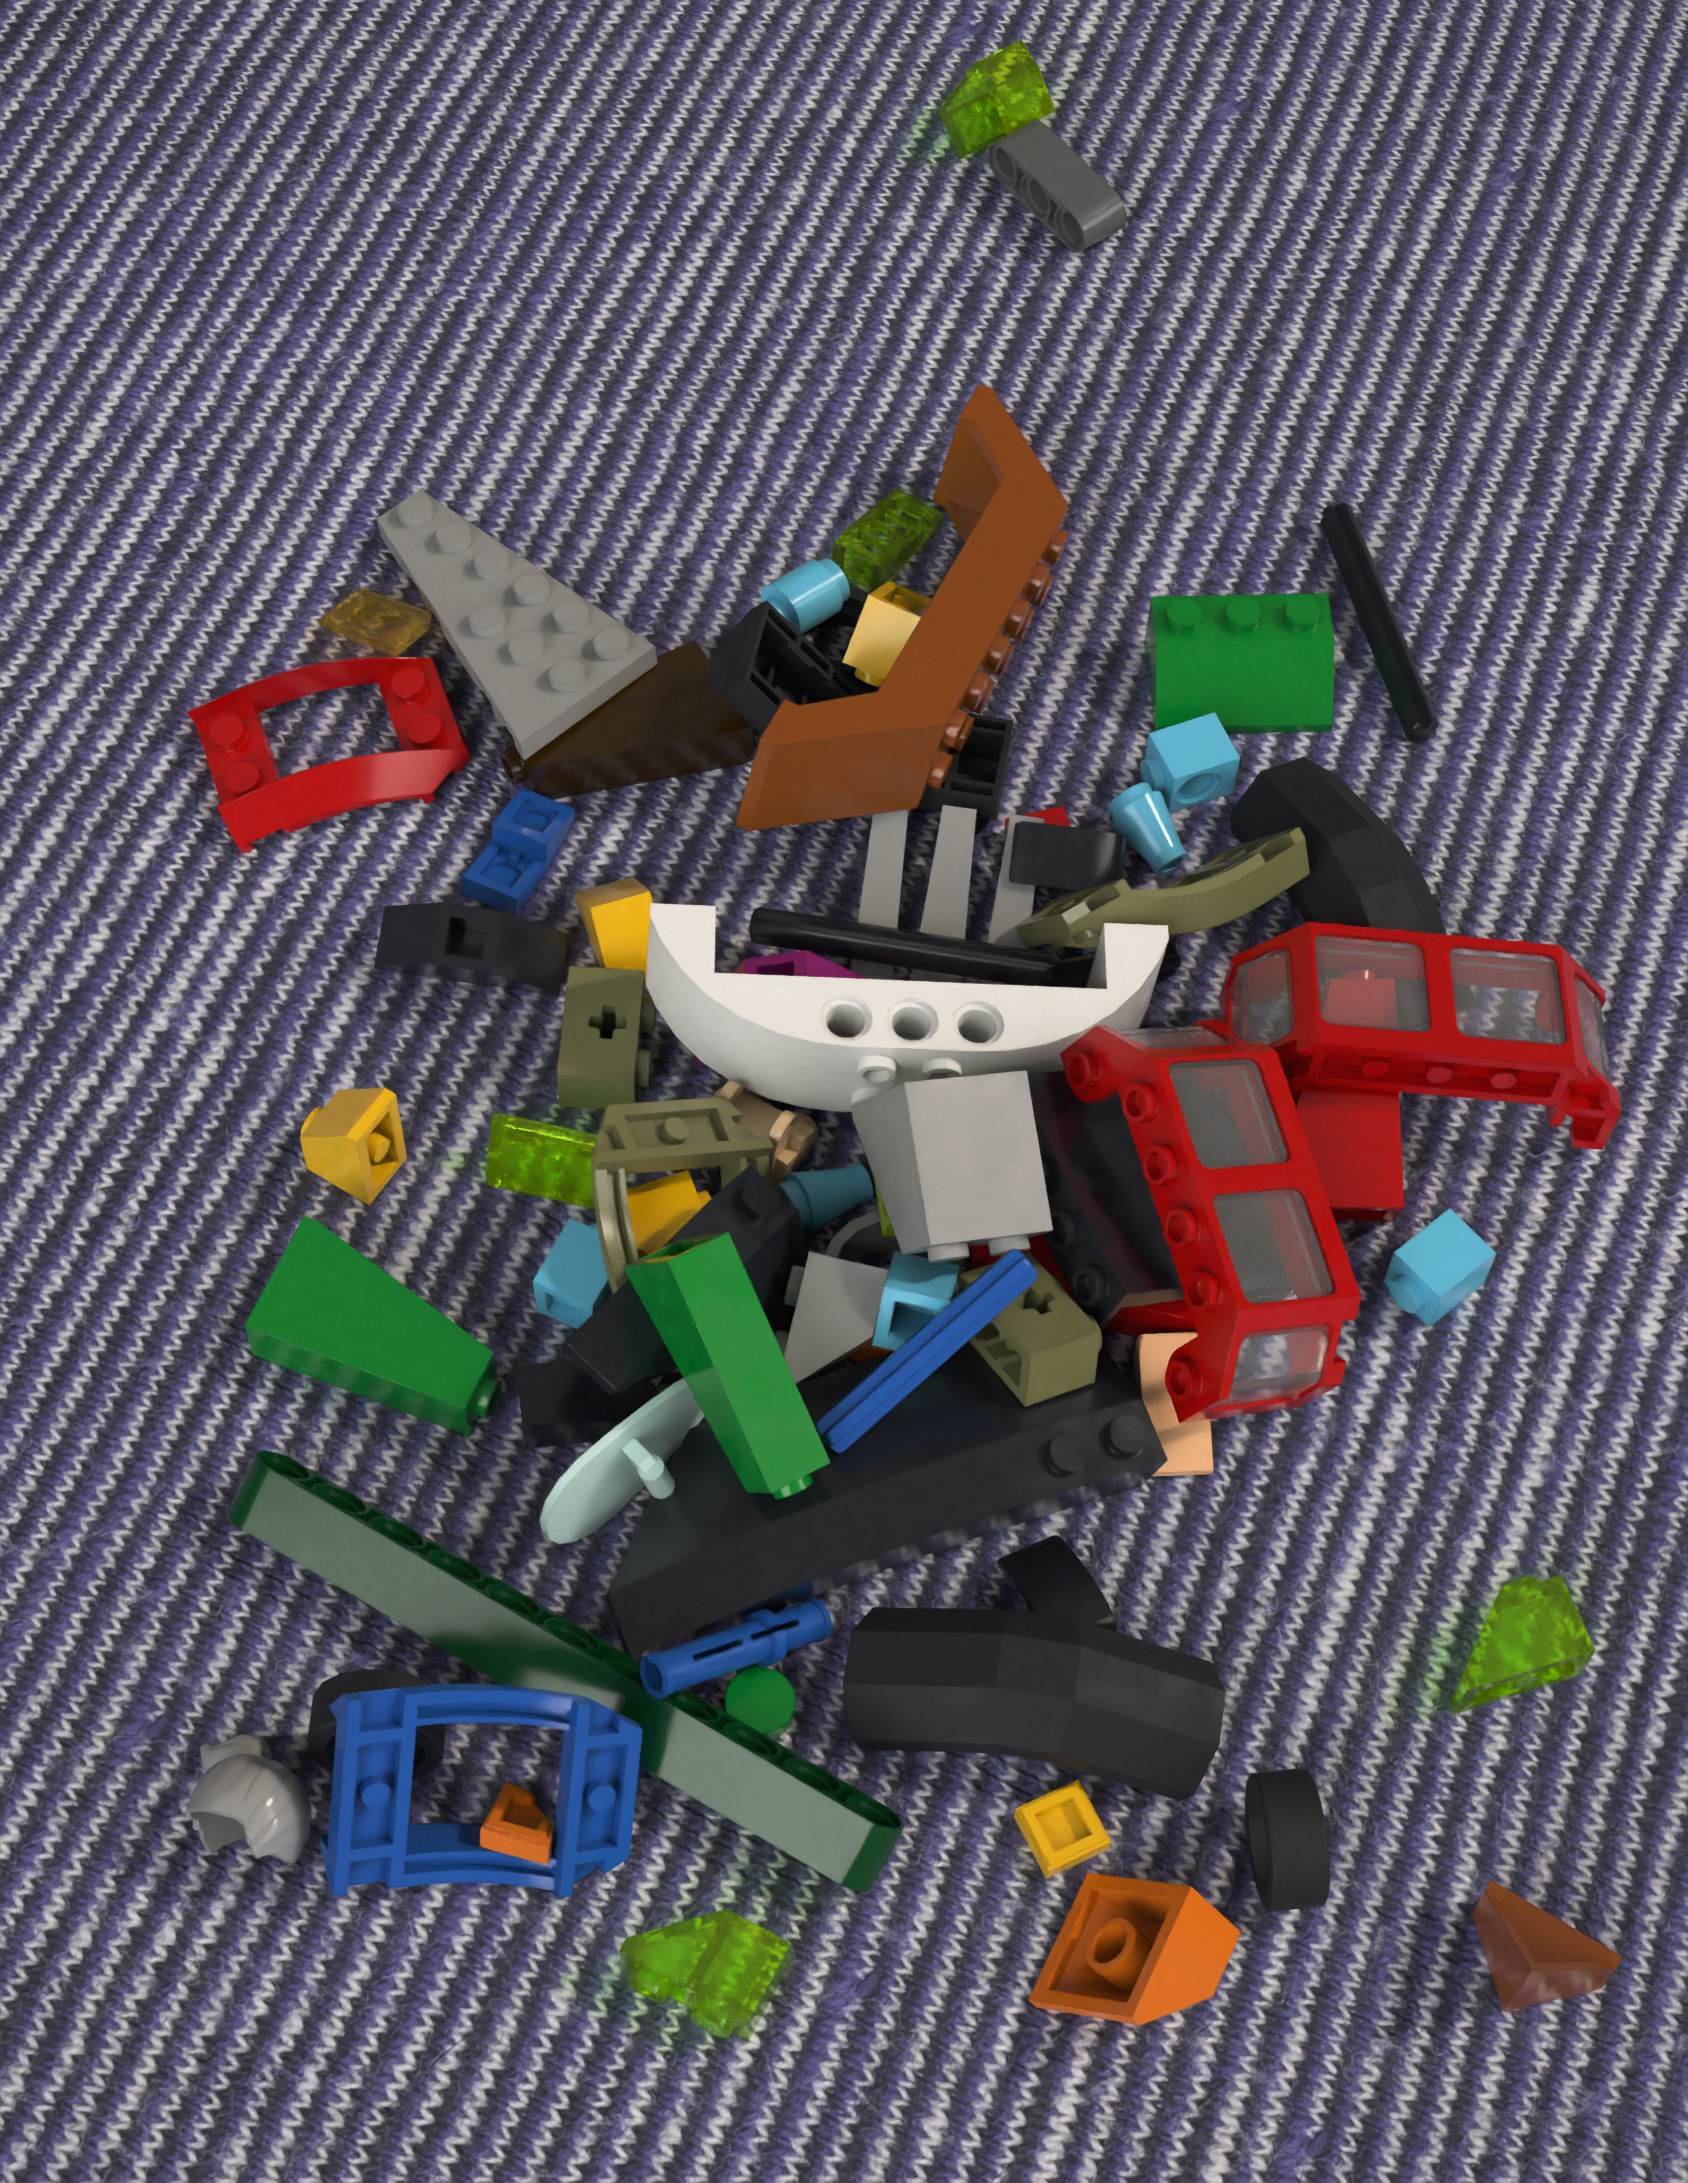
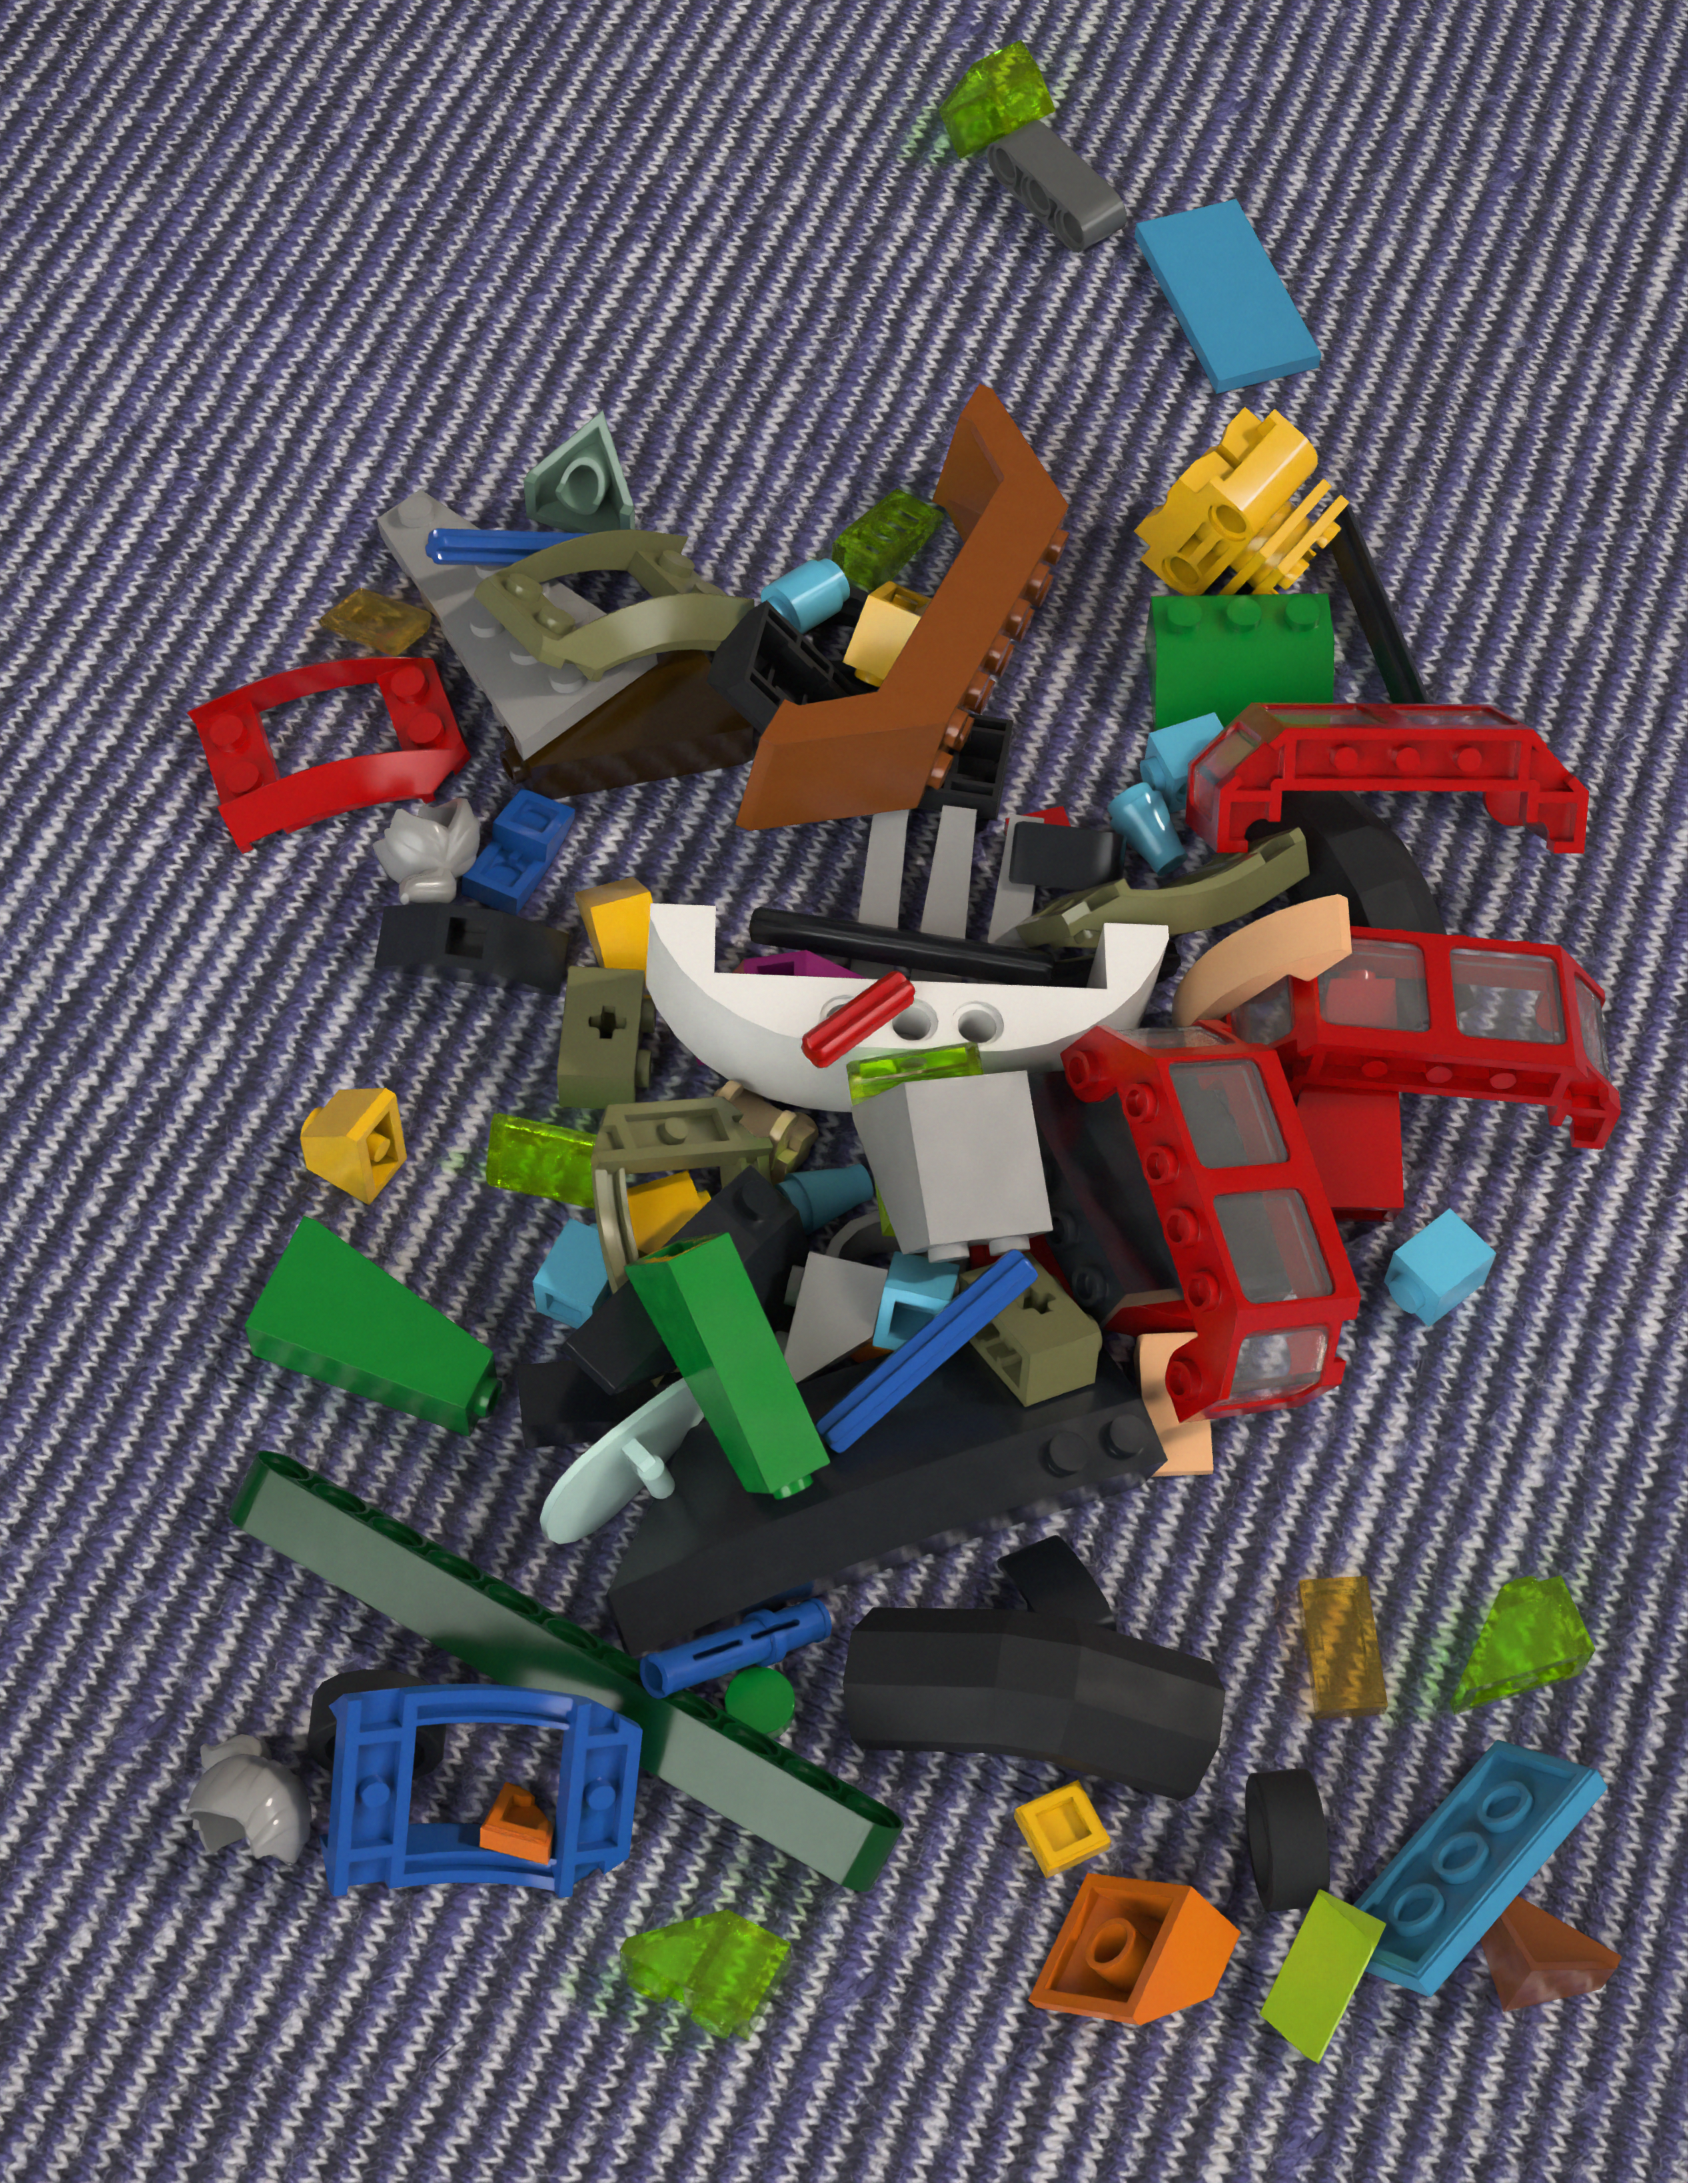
(430, 850): none -> light grey hair
(489, 546): none -> blue axle
(581, 484): none -> sand green slope
(679, 617): none -> olive wedge
(858, 1019): none -> red axle
(881, 1073): none -> clear neon green slope
(1227, 296): none -> dark azure tile
(1239, 514): none -> yellow piece
(1290, 941): none -> light nougat slope
(1321, 1973): none -> lime slope
(1341, 1647): none -> clear yellow tile
(1381, 749): none -> red windscreen
(1473, 1861): none -> dark azure tile

